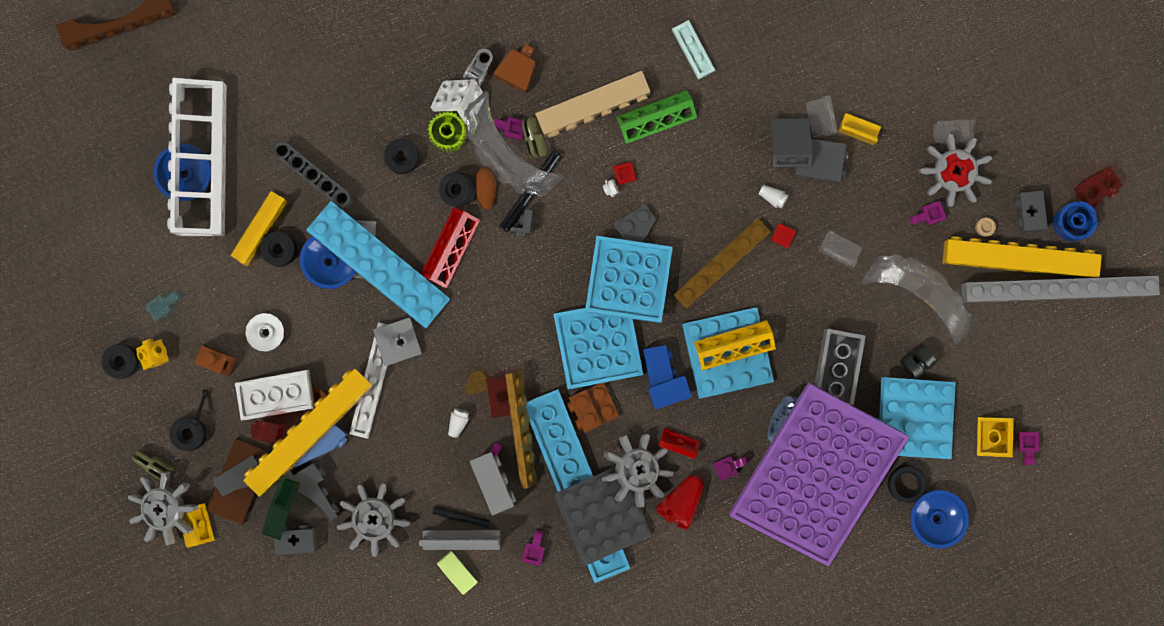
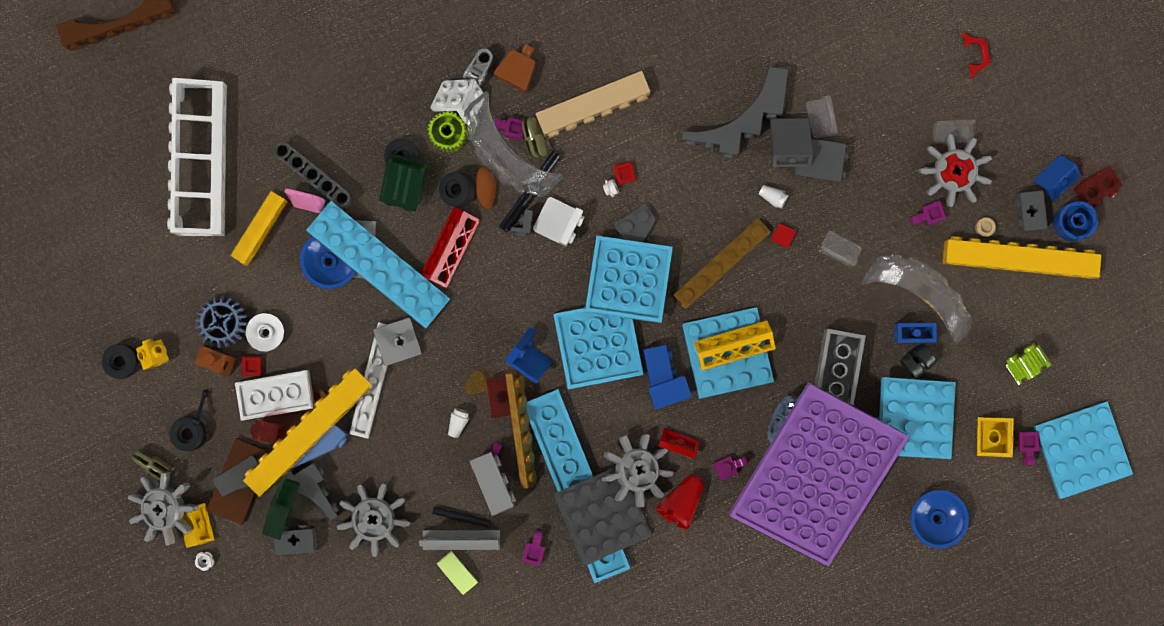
(160, 306): clear light blue plate -> none
(197, 179): blue dish -> none
(199, 561): none -> white plate
(226, 328): none -> sand blue gear
(252, 366): none -> red tile
(288, 254): black tyre -> none
(305, 200): none -> bright pink slope
(403, 182): none -> clear green brick
(528, 359): none -> blue bracket
(558, 221): none -> white bracket
(592, 407): dark orange plate -> none
(656, 112): bright green fence -> none
(693, 49): light aqua tile -> none
(727, 138): none -> dark grey arch
(859, 129): yellow panel -> none
(892, 481): black tyre -> none
(915, 333): none -> blue brick
(984, 51): none -> red helmet
(1027, 364): none -> lime brick
(1058, 177): none -> blue panel
(1060, 289): light grey brick -> none
(1083, 450): none -> medium azure plate

